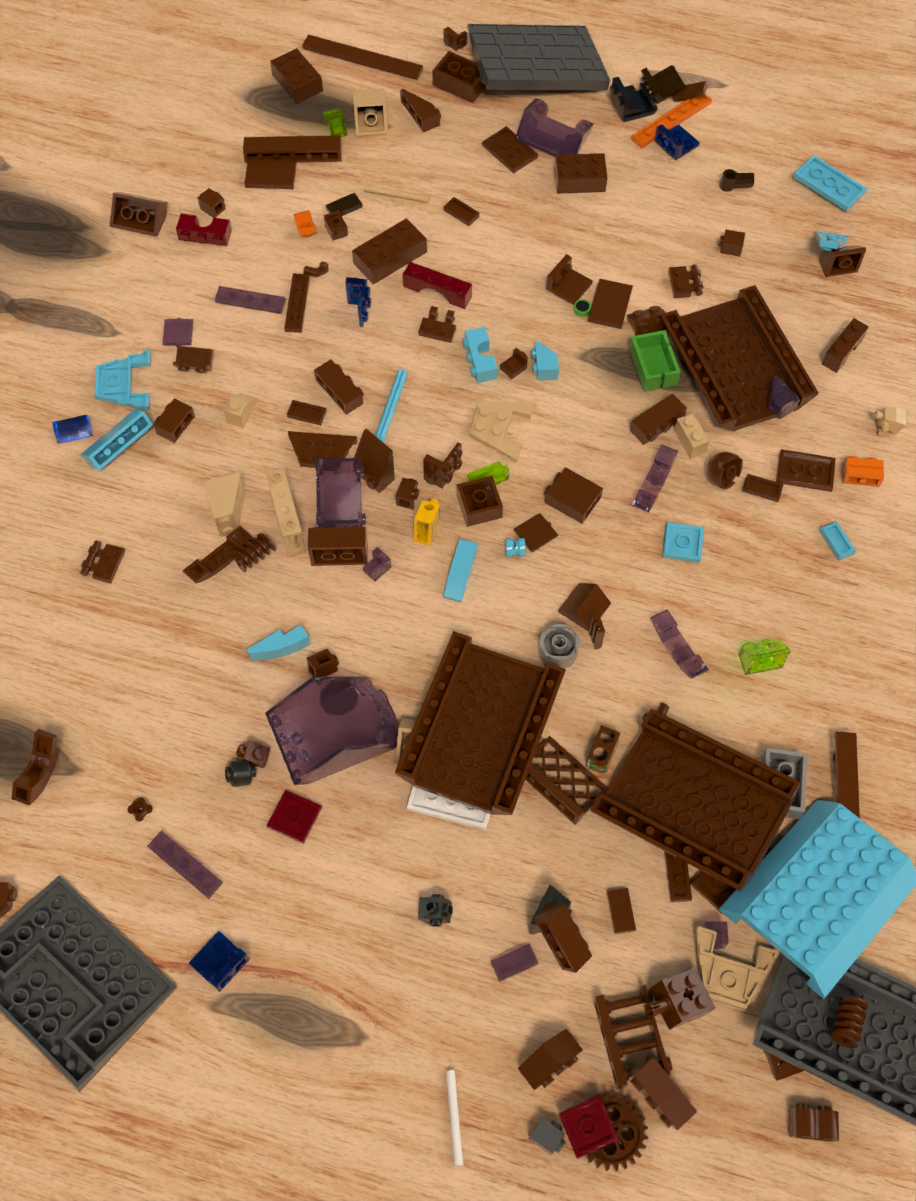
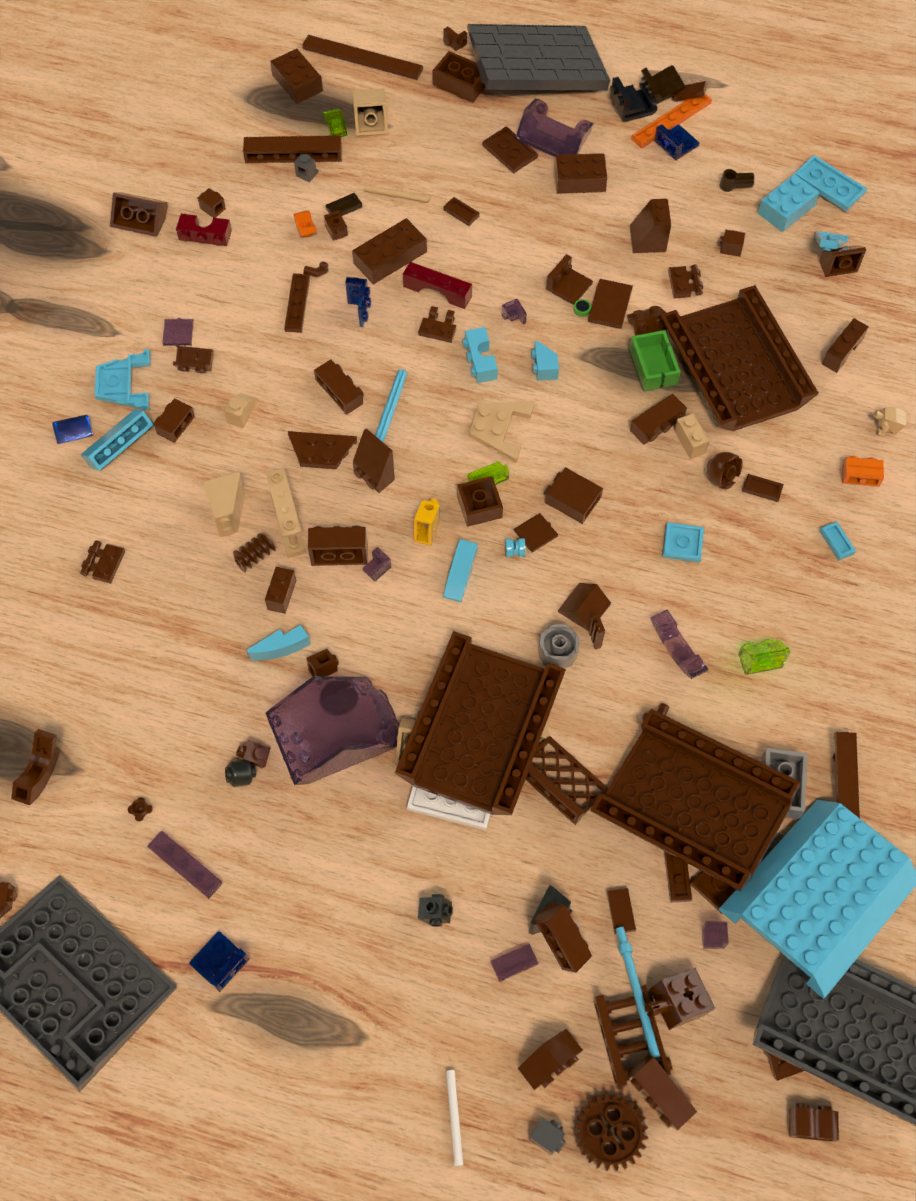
(219, 558): reddish brown slope -> none
(250, 299): tile -> none
(270, 174): reddish brown tile -> none
(280, 590): none -> reddish brown brick
(294, 816): dark red tile -> none
(305, 163): none -> dark grey brick
(306, 412): reddish brown tile -> none
(339, 492): windscreen -> none
(407, 493): reddish brown brick -> none
(421, 110): reddish brown slope -> none
(440, 472): reddish brown bracket -> none
(513, 310): none -> panel
(515, 364): reddish brown bracket -> none
(588, 1127): dark red tile -> none
(603, 766): reddish brown piece -> none
(625, 950): none -> medium azure bar
(651, 228): none -> reddish brown slope
(655, 479): slope -> none
(728, 979): tan wing -> none
(781, 398): clear purple slope -> none
(788, 202): none -> medium azure brick
(806, 470): reddish brown tile -> none
(849, 1021): reddish brown piece -> none

